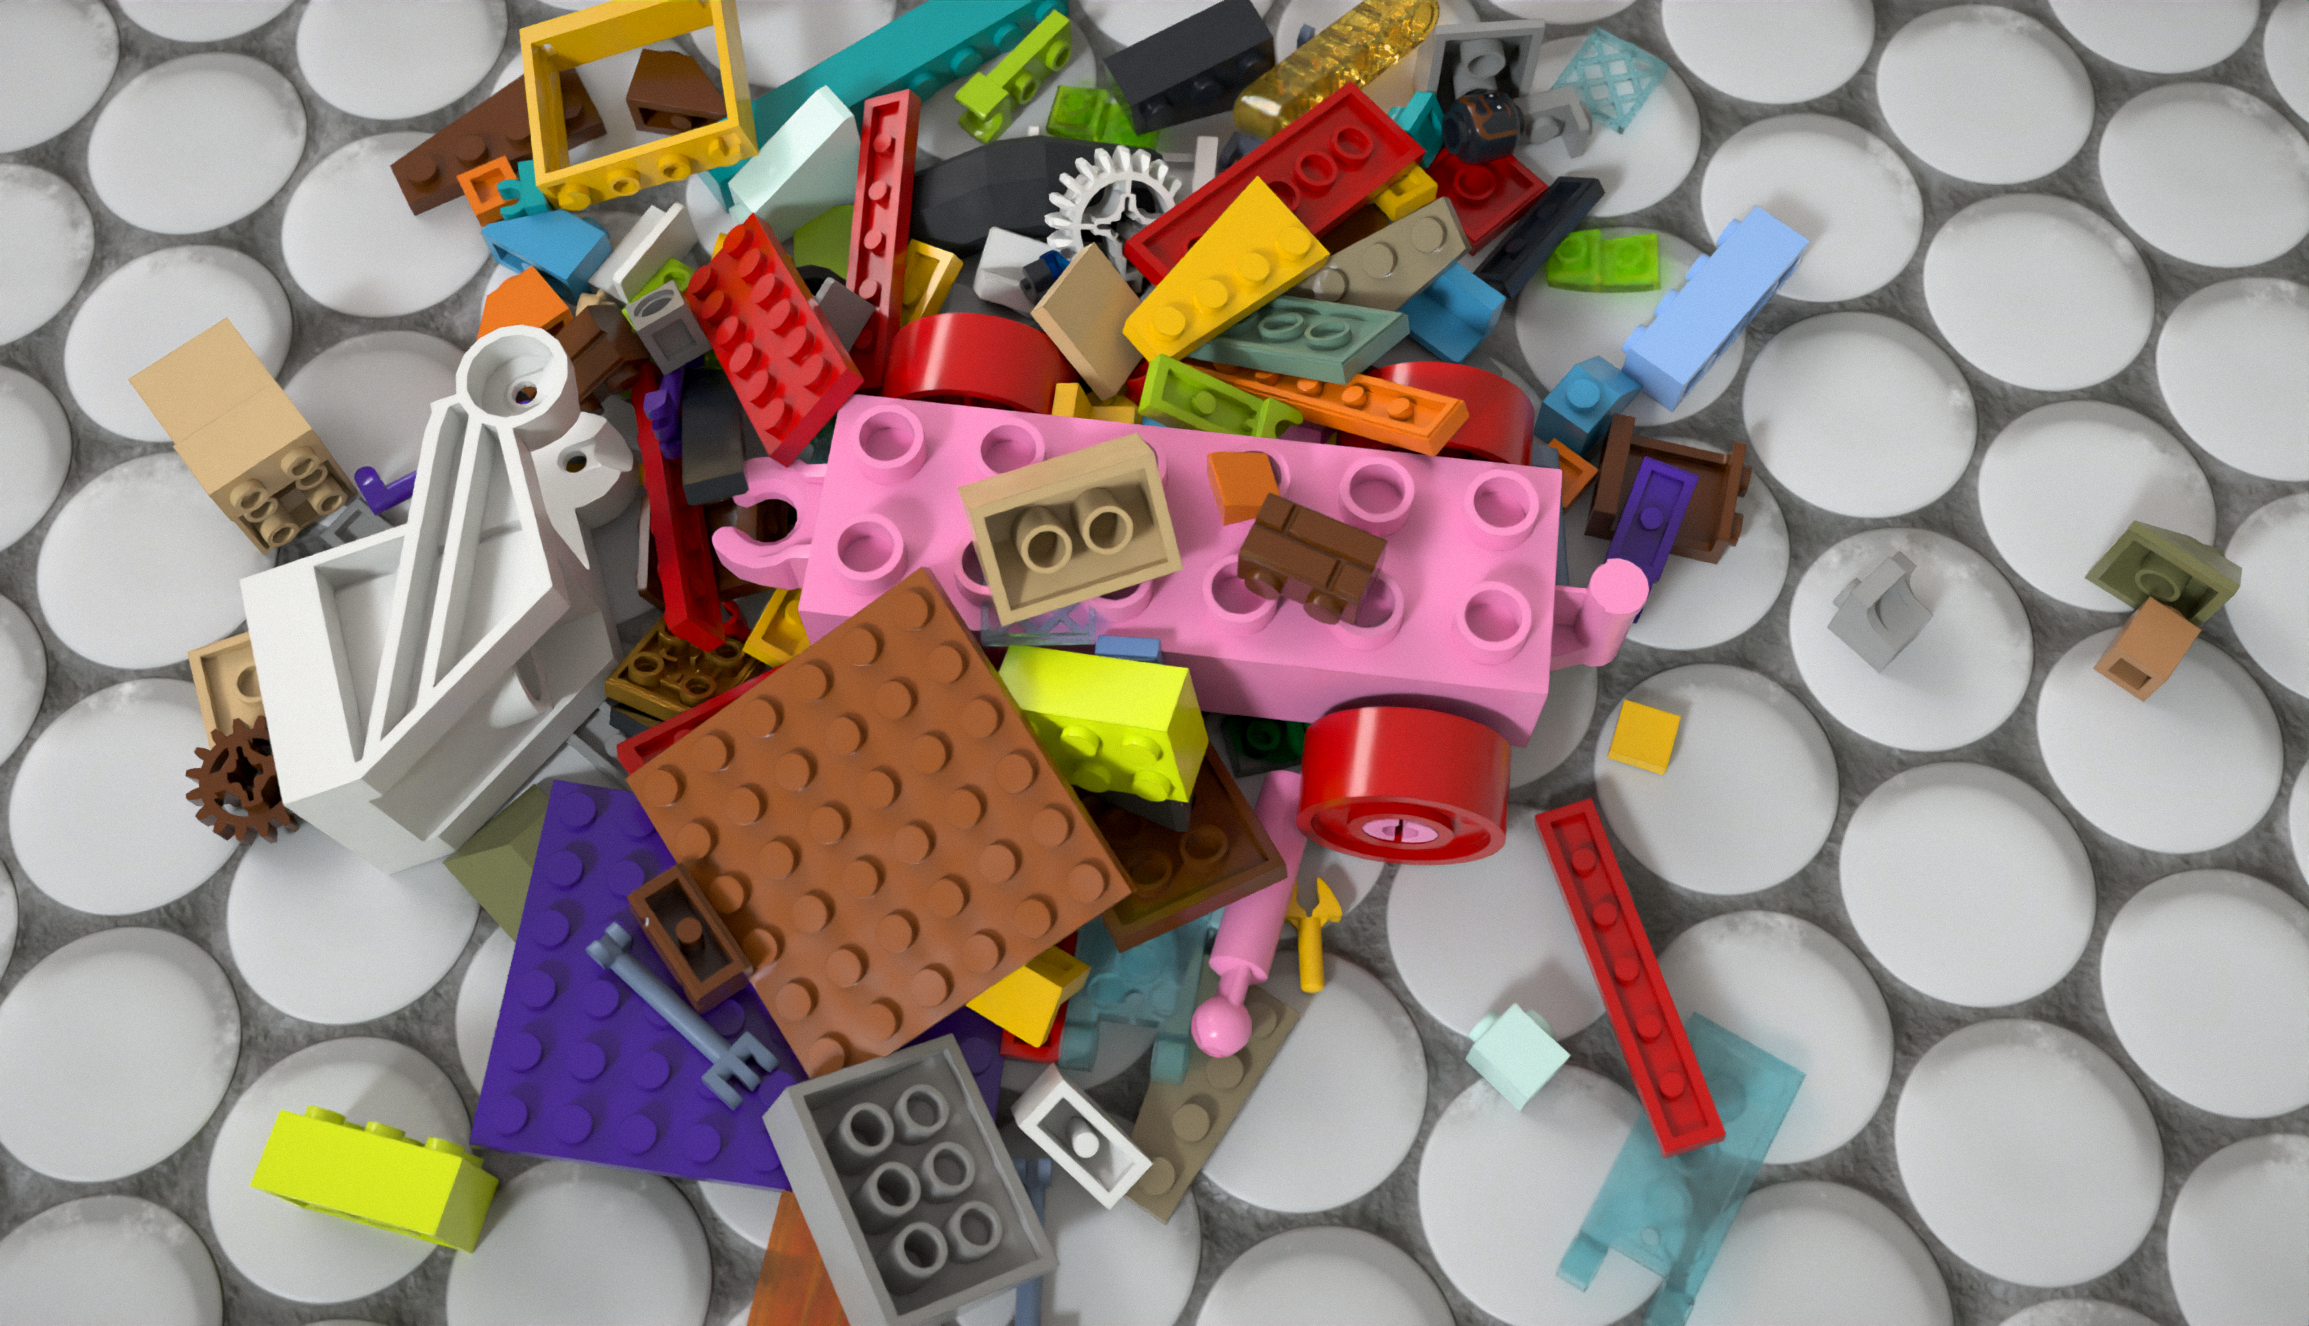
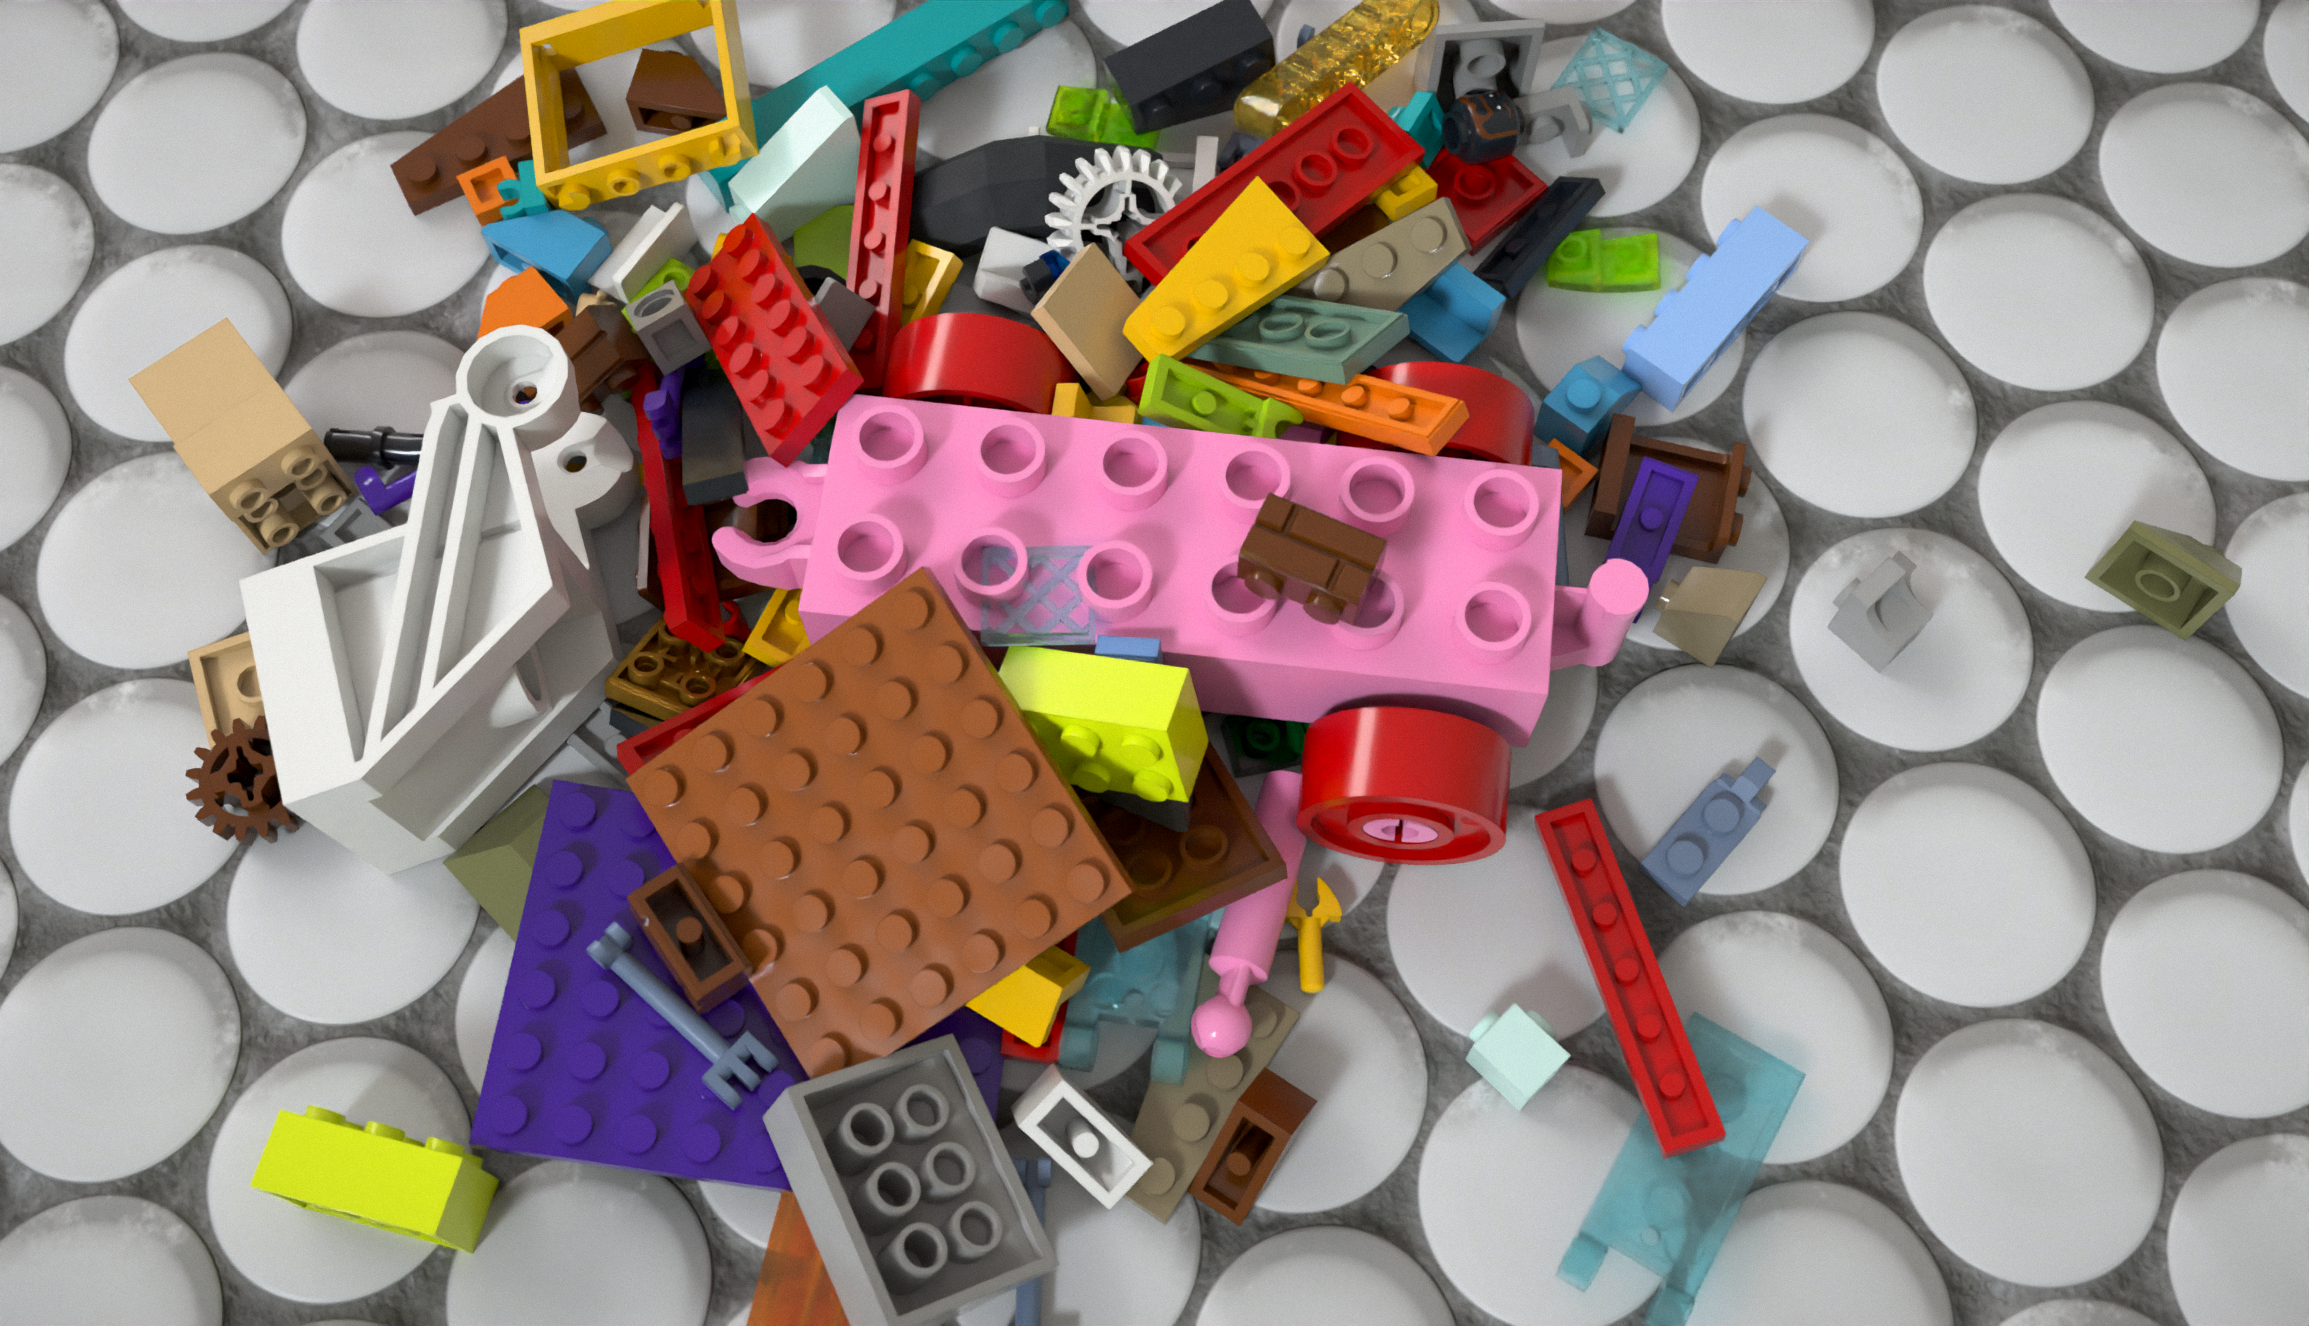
(378, 447): none -> black pin
(1014, 79): lime plate -> none
(1071, 528): tan slope -> none
(1240, 483): orange slope -> none
(1251, 1145): none -> reddish brown slope
(1643, 737): yellow tile -> none
(1706, 610): none -> dark tan slope
(1707, 833): none -> sand blue hinge
(2147, 648): medium nougat brick -> none

